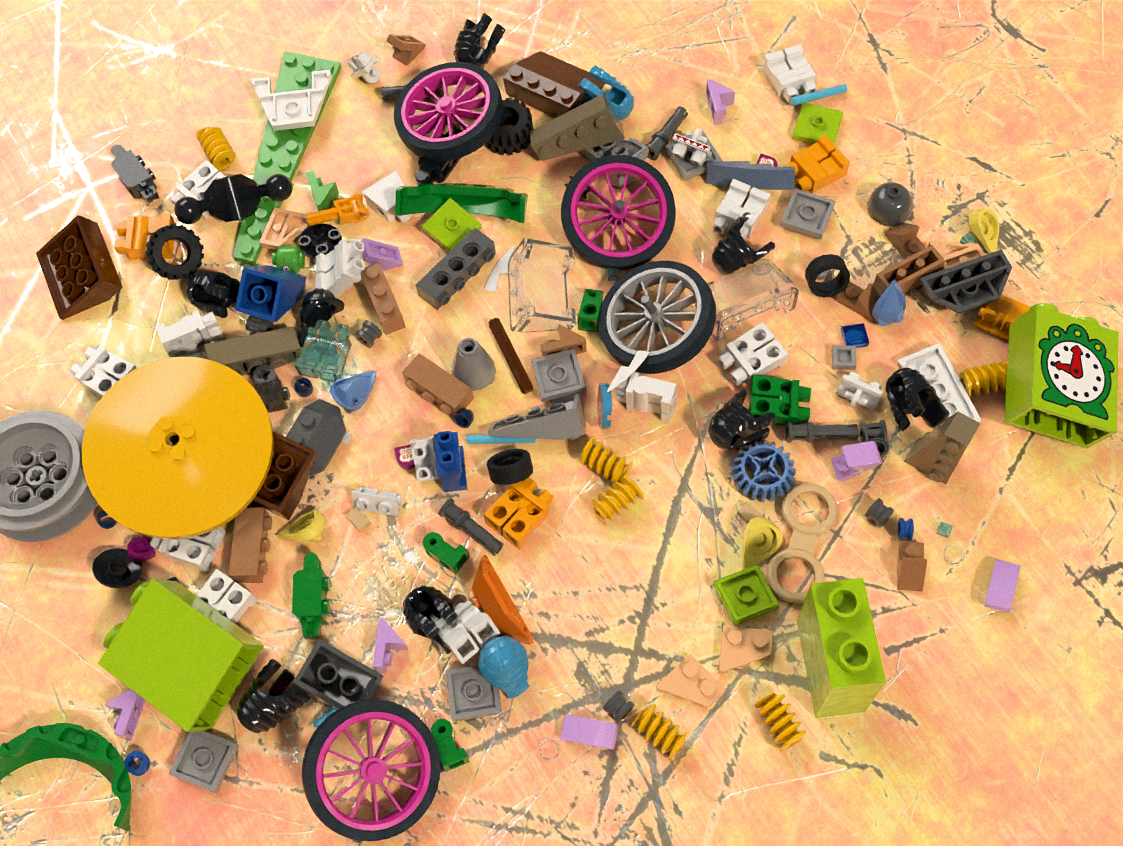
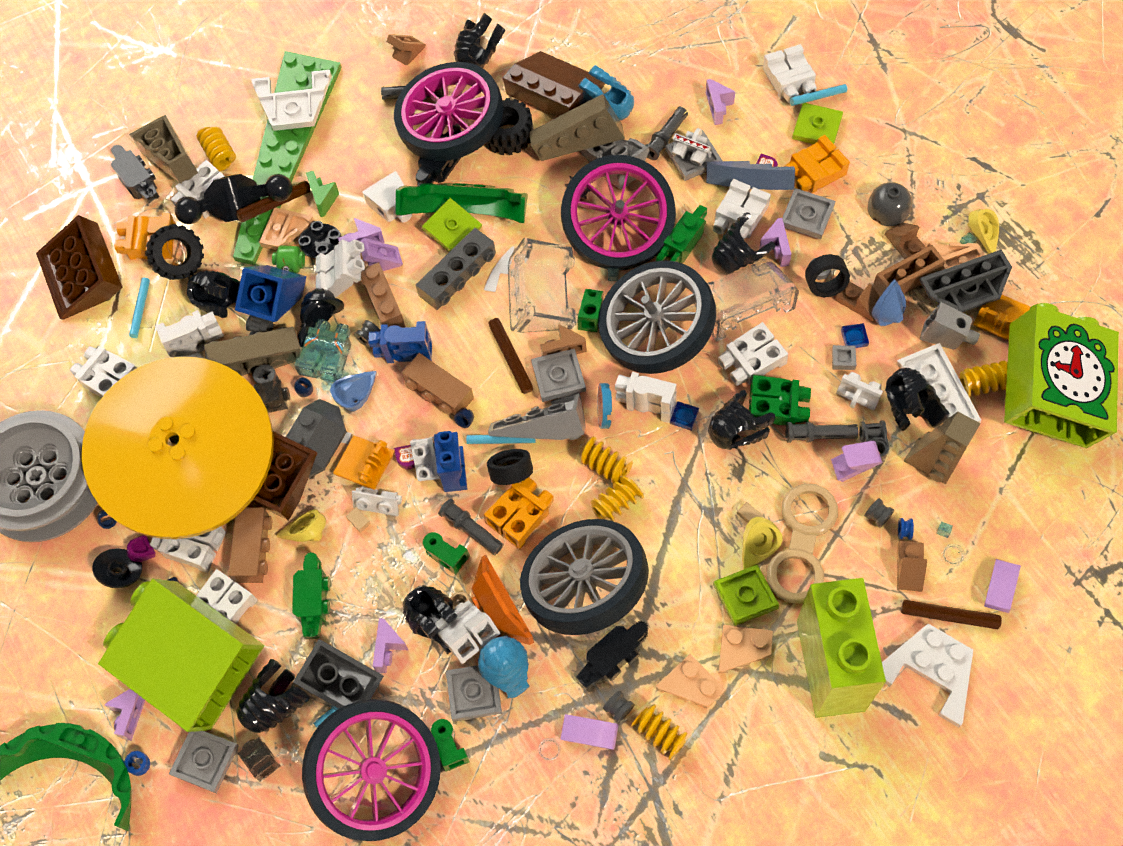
(139, 308): none -> medium azure bar
(164, 148): none -> dark tan wedge
(259, 759): none -> clear smoke brick
(267, 204): none -> reddish brown axle
(344, 210): light orange connector -> none
(363, 66): white hips -> none
(364, 462): none -> light orange hinge
(365, 230): none -> lavender slope
(401, 343): none -> blue hips
(473, 365): light grey cone -> none
(584, 576): none -> wheel
(612, 653): none -> black hinge
(624, 372): white sticker -> none
(684, 236): none -> green hinge
(684, 415): none -> clear blue tile
(750, 457): medium blue gear -> none
(778, 236): none -> lavender slope
(780, 720): yellow piece -> none
(938, 660): none -> white wing
(948, 328): none -> light grey torso
(951, 614): none -> reddish brown axle

